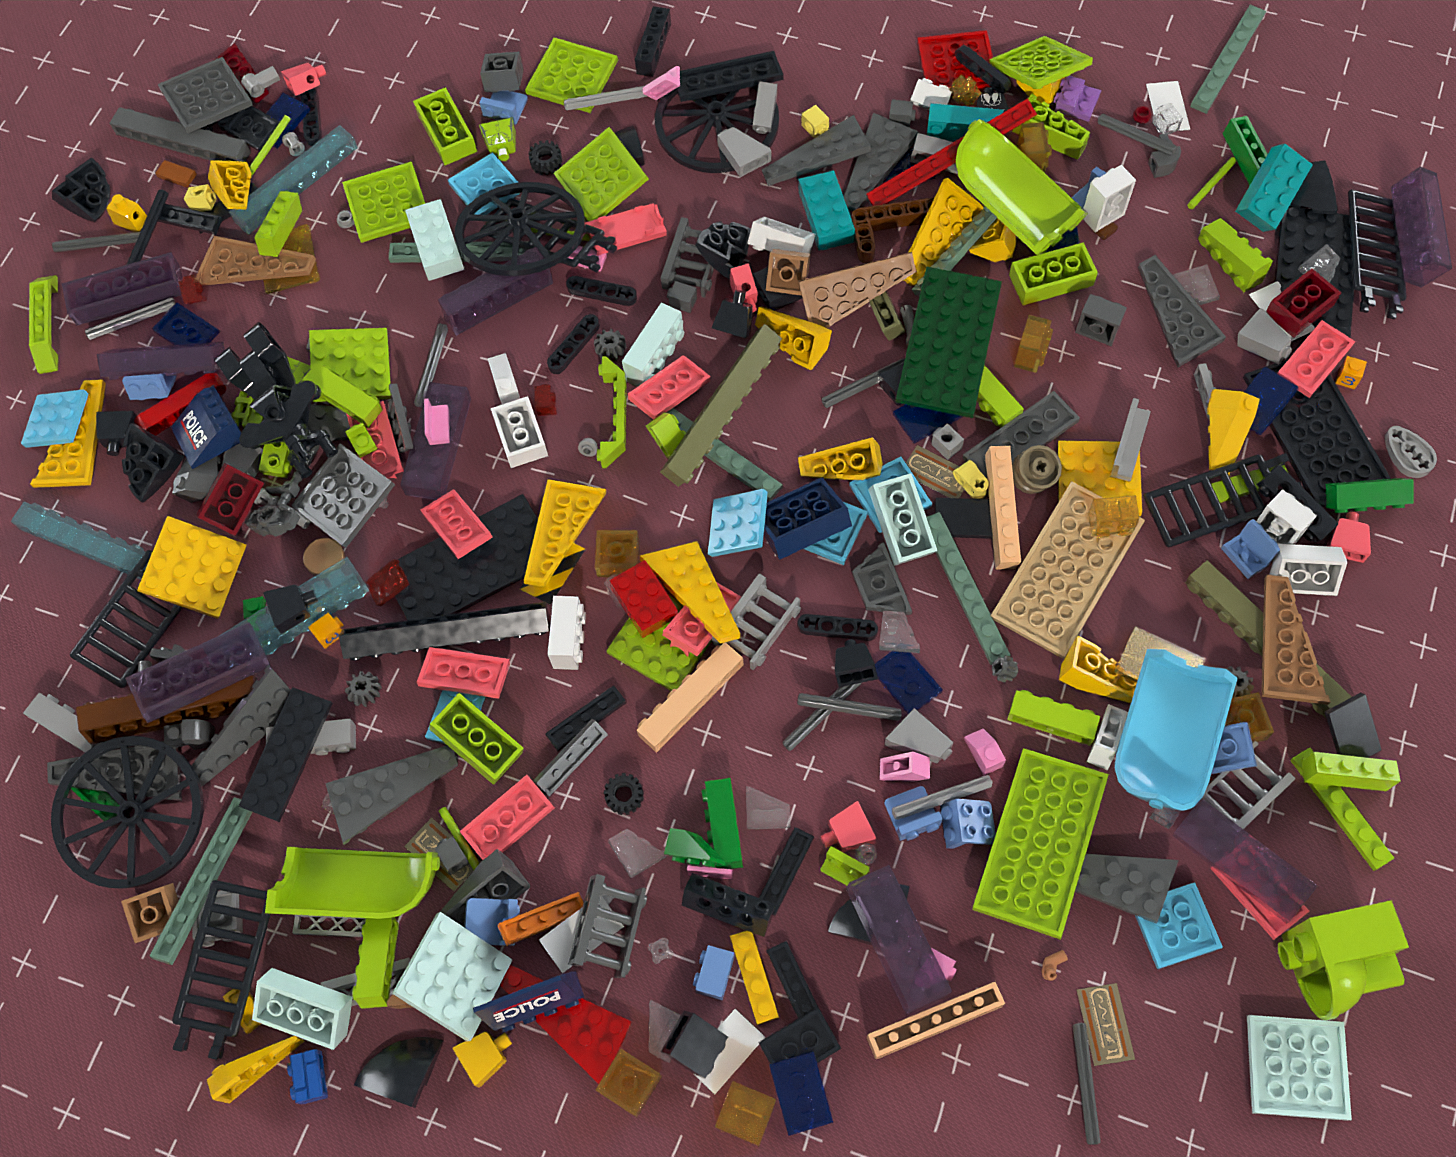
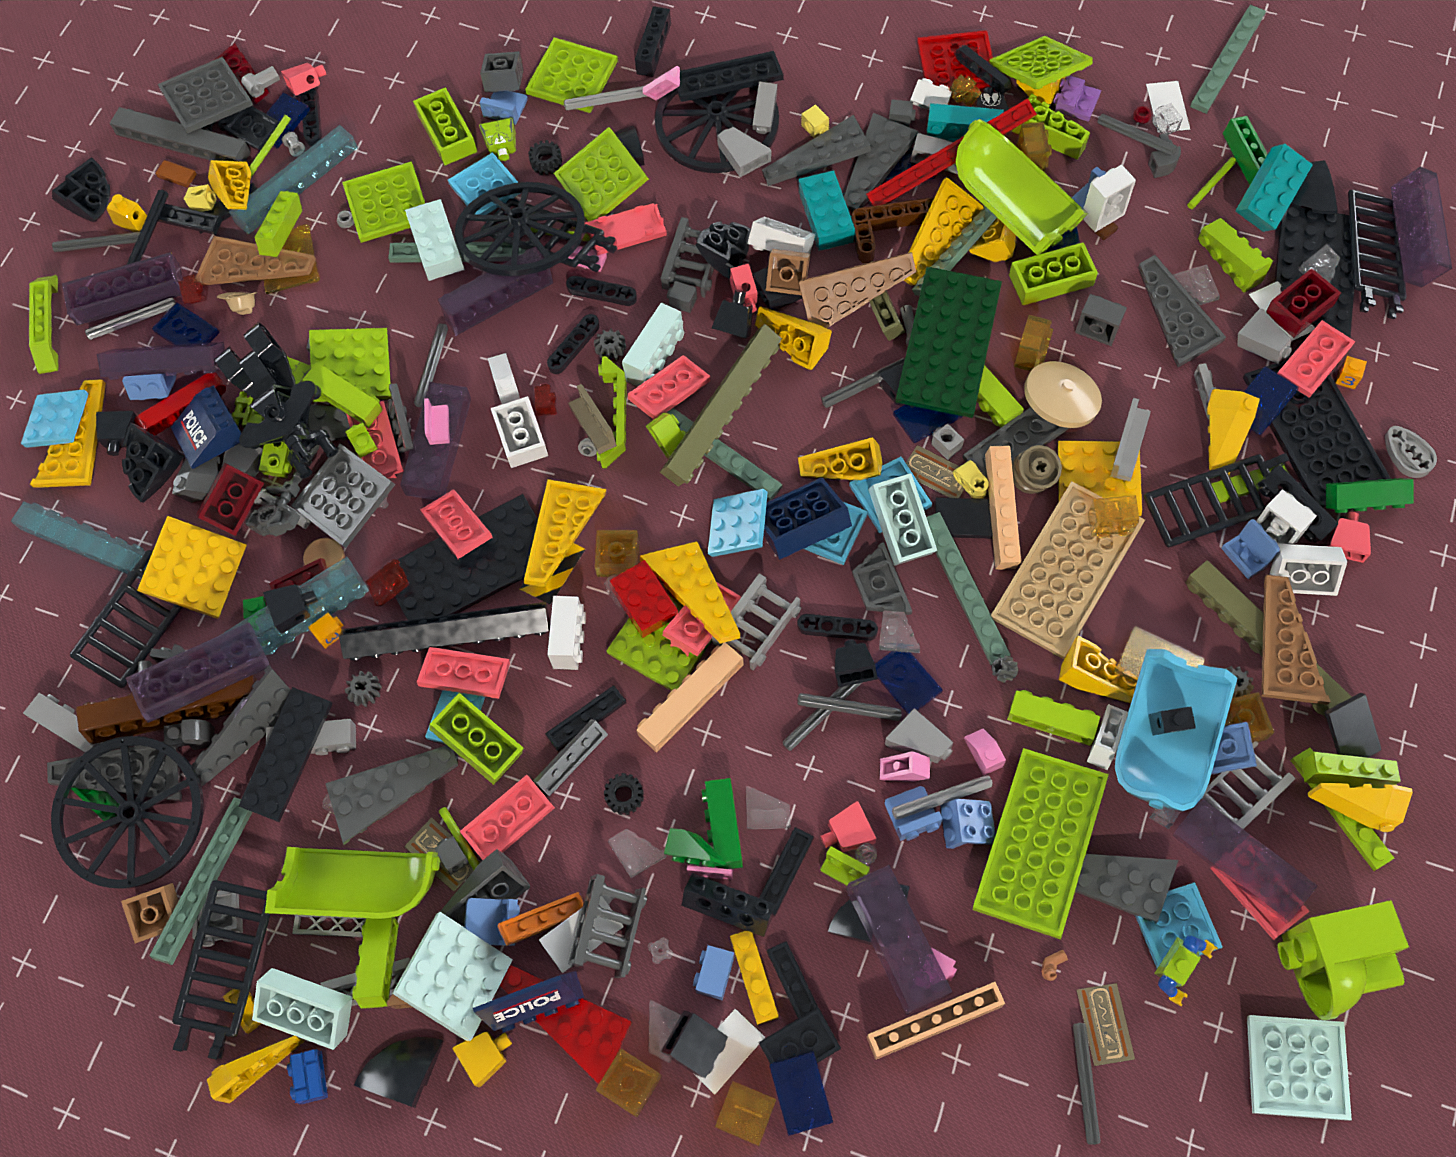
(239, 301): none -> tan piece
(300, 575): none -> dark red plate
(592, 421): none -> dark tan fence
(1062, 394): none -> tan dish
(1172, 721): none -> black torso
(1179, 965): none -> torso
(1370, 806): none -> yellow wedge

